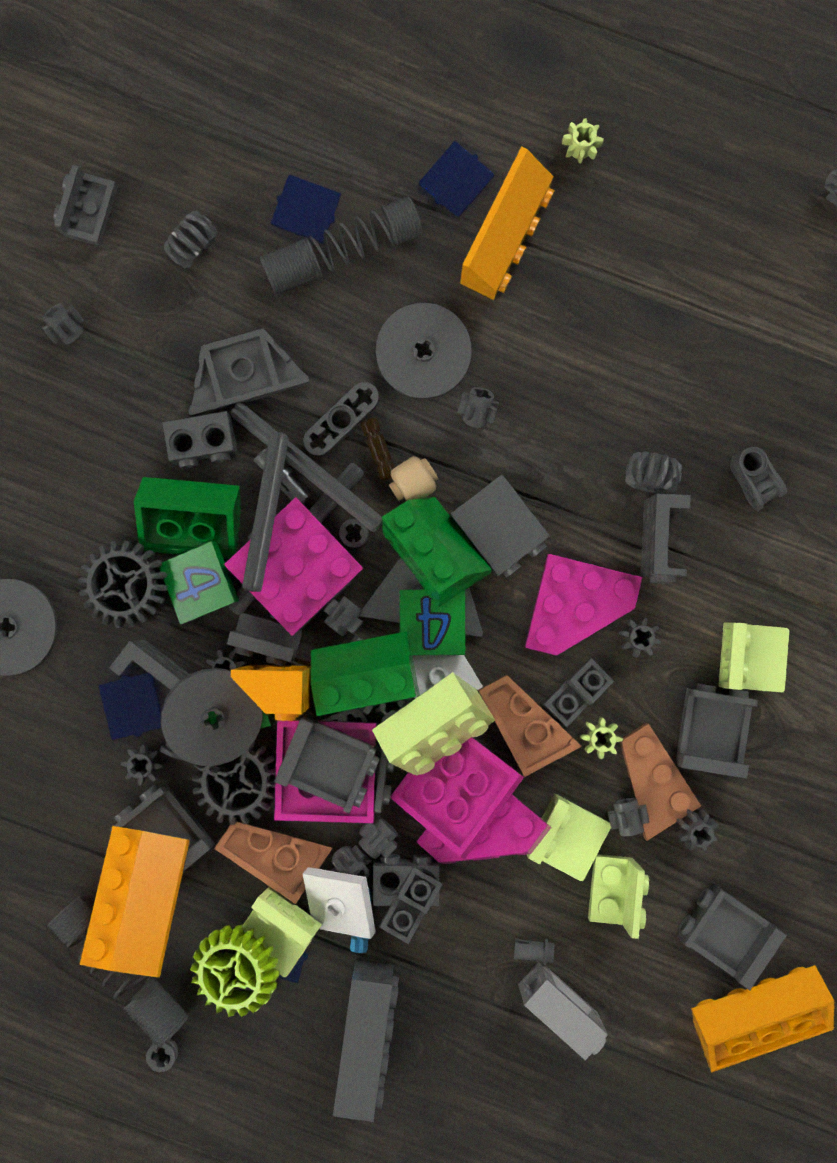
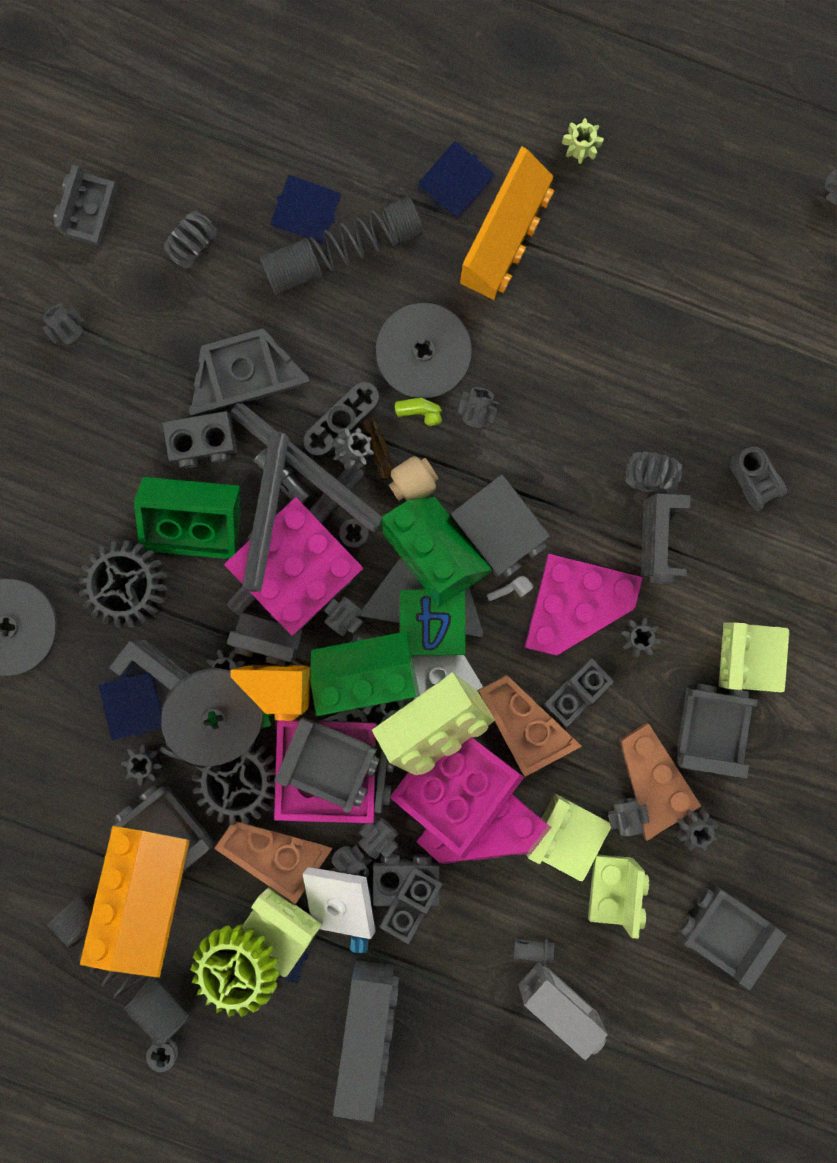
(198, 582): green tile -> none
(358, 442): none -> dark grey gear
(420, 406): none -> lime arm
(520, 585): none -> light grey hand
(592, 739): yellowish green gear -> none
(764, 1018): light orange slope -> none

